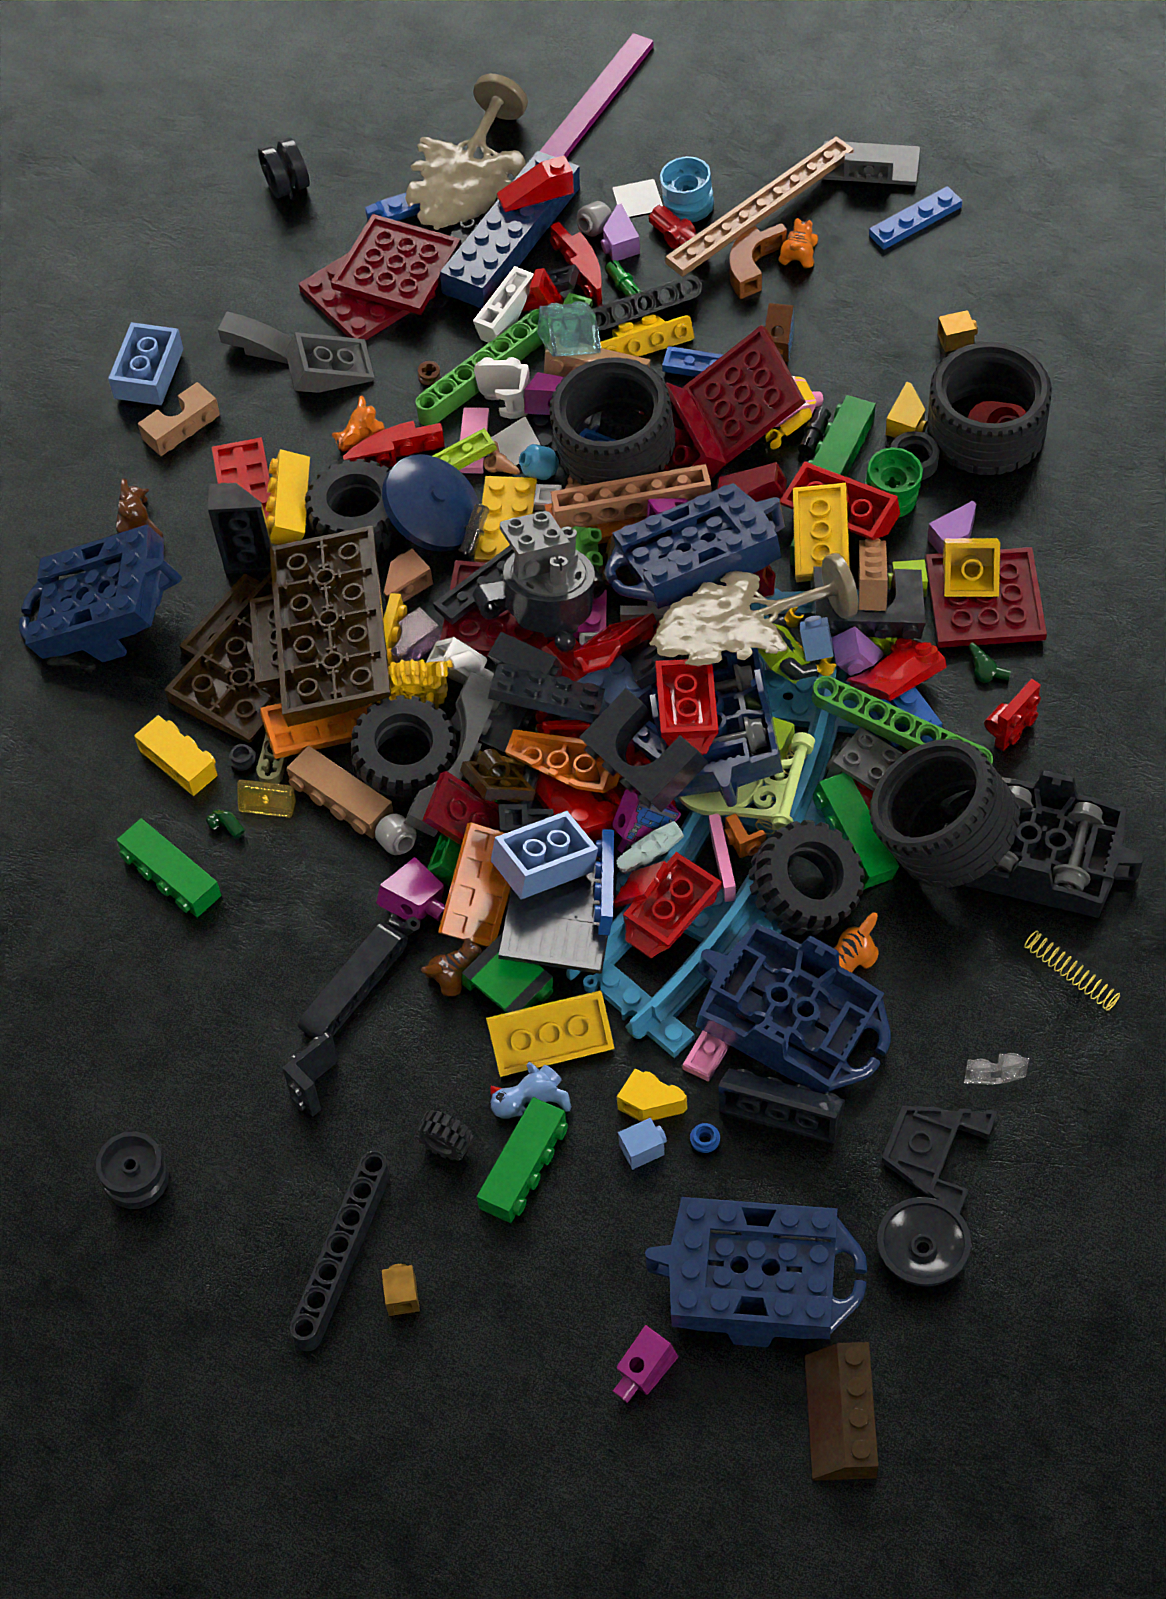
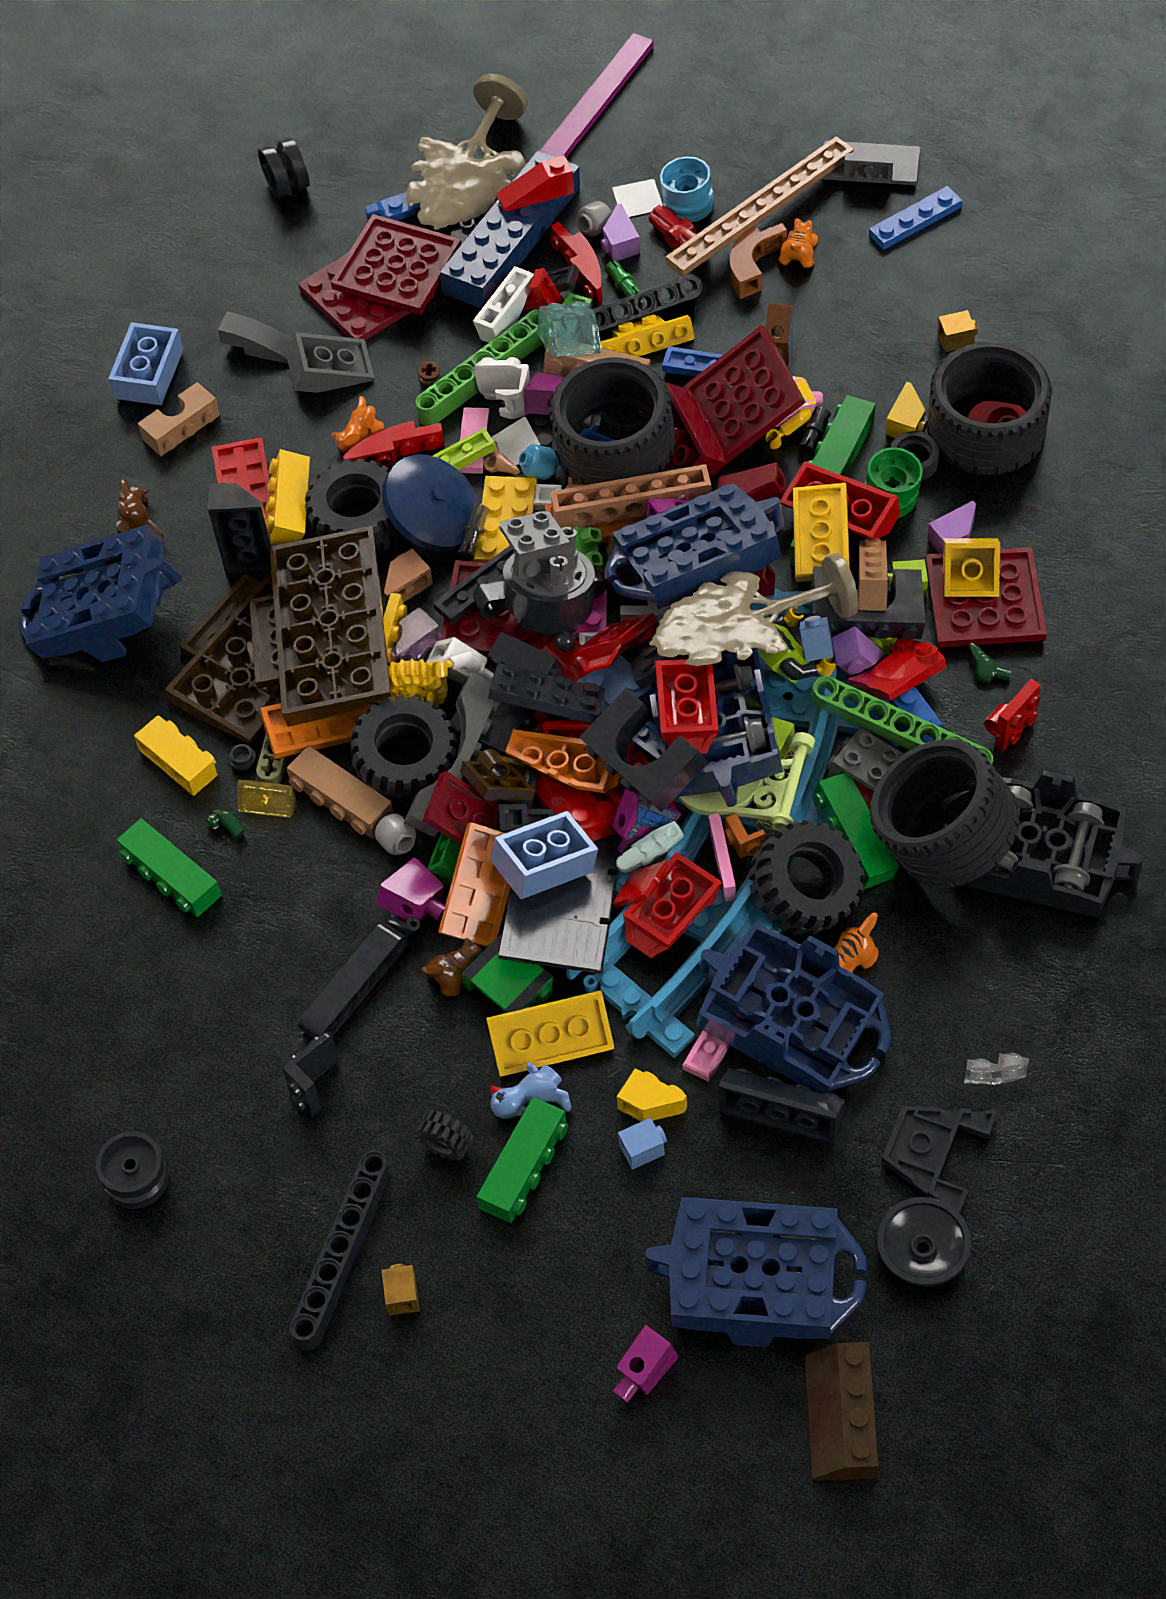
(604, 889): plate -> none
(705, 1130): blue plate -> none
(1066, 962): light yellow piece -> none

